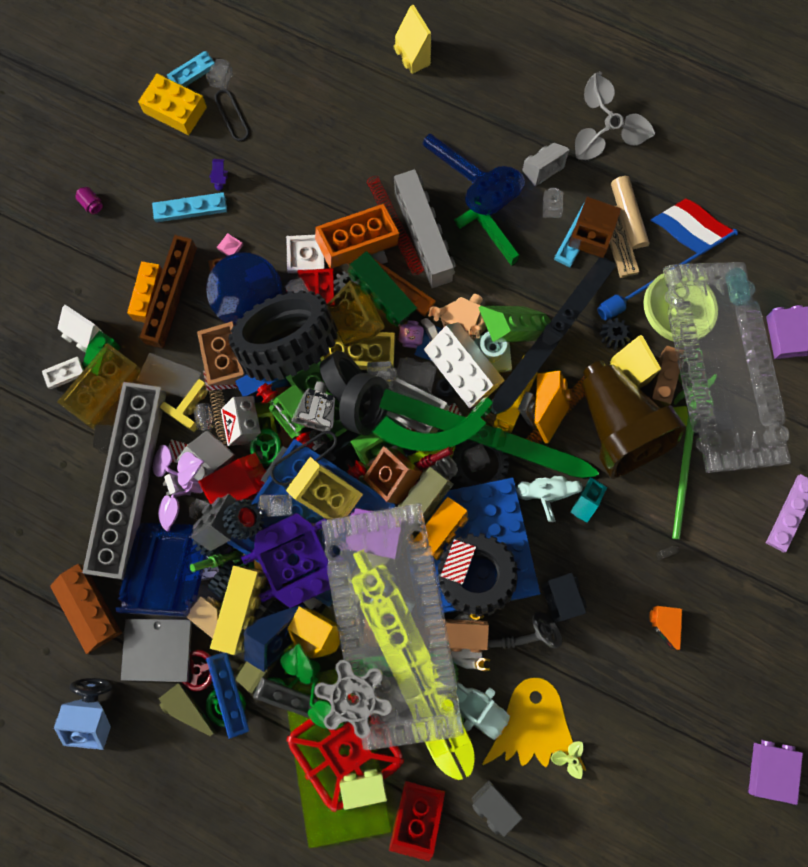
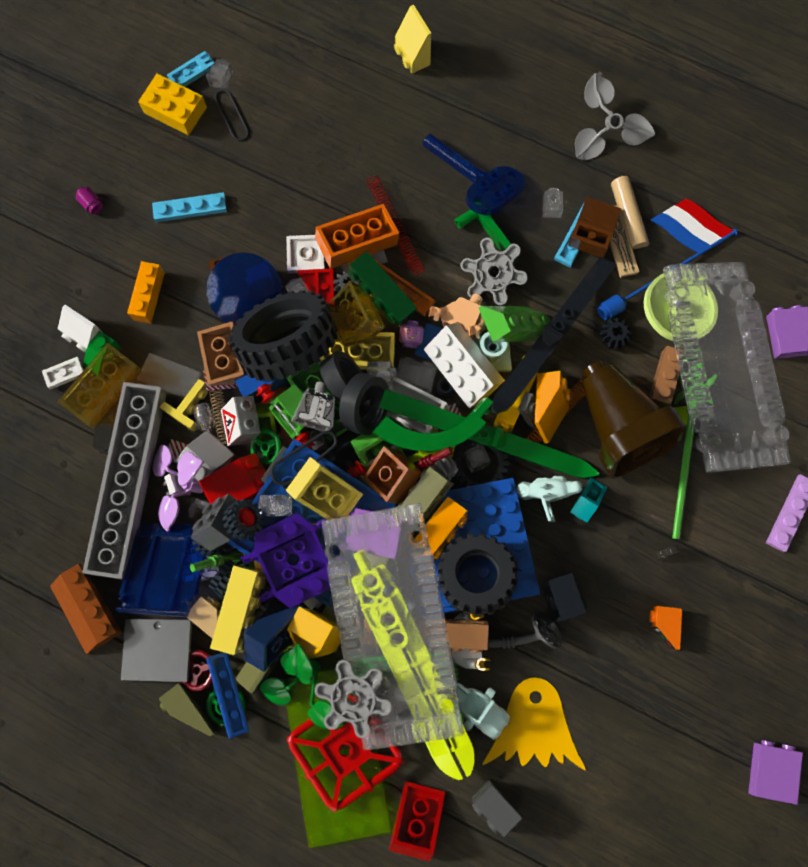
(84, 720): light blue piece -> none
(168, 292): reddish brown brick -> none
(218, 174): dark purple piece -> none
(229, 245): bright pink tile -> none
(283, 697): dark grey tile -> none
(362, 789): yellowish green brick -> none
(423, 228): light grey brick -> none
(429, 328): white tile -> none
(458, 561): sticker -> none
(492, 258): none -> light grey plate
(545, 163): light grey slope -> none
(574, 767): yellowish green plant -> none
(637, 362): light yellow slope -> none
(738, 289): clear light blue plate -> none

